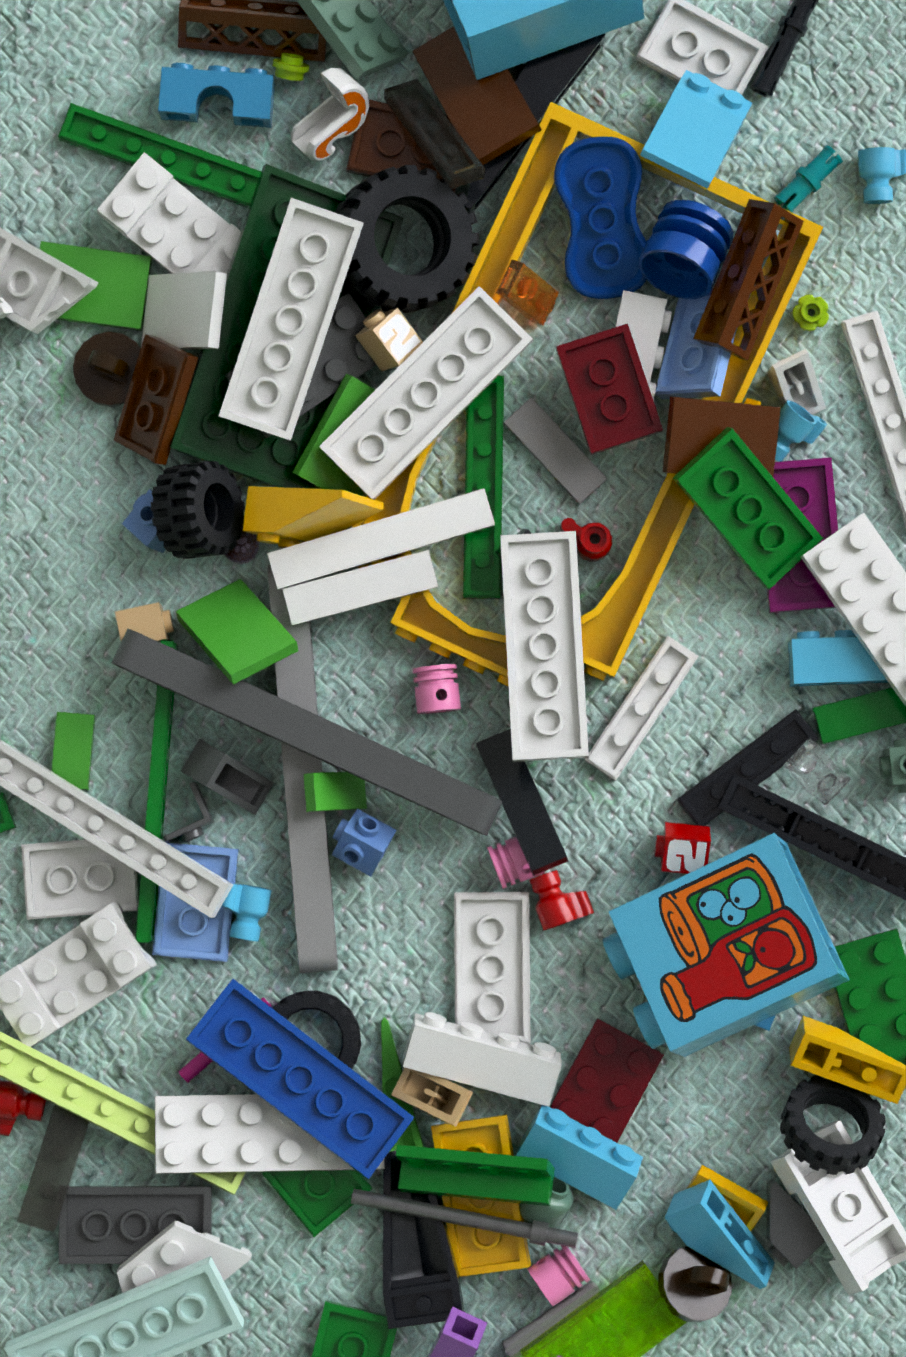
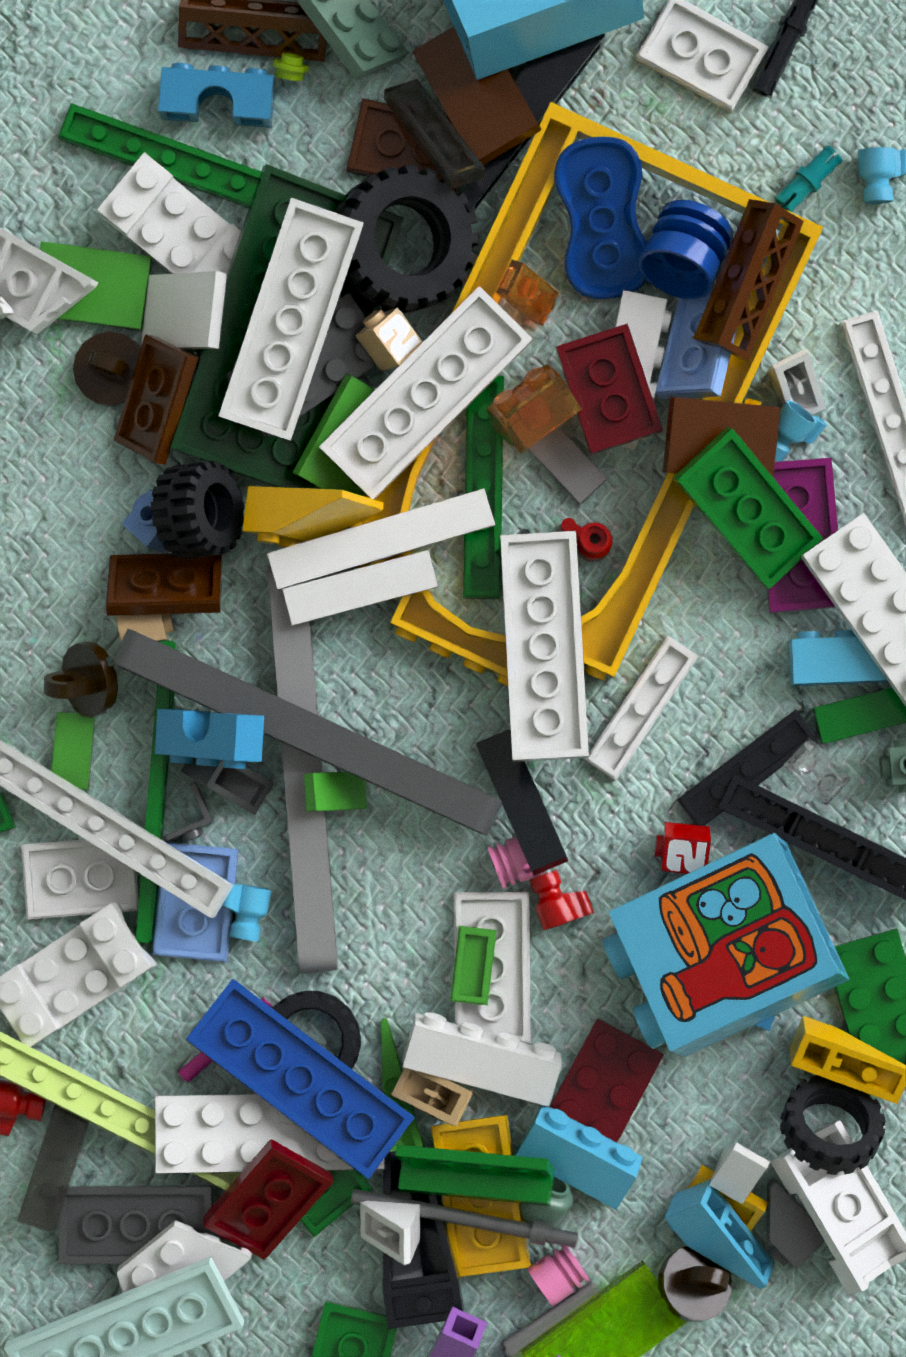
(84, 680): none -> dark brown tile
(163, 584): none -> reddish brown tile
(209, 737): none -> dark azure arch
(237, 631): bright green tile -> none
(245, 550): tile -> none
(267, 1199): none -> dark red plate
(333, 118): white animal -> none
(362, 841): medium blue brick -> none
(391, 1228): none -> white slope
(439, 681): bright pink piece -> none
(473, 965): none -> bright green tile
(532, 408): none -> clear orange slope
(696, 128): medium azure slope -> none
(738, 1172): none -> white slope
(808, 322): lime plate -> none

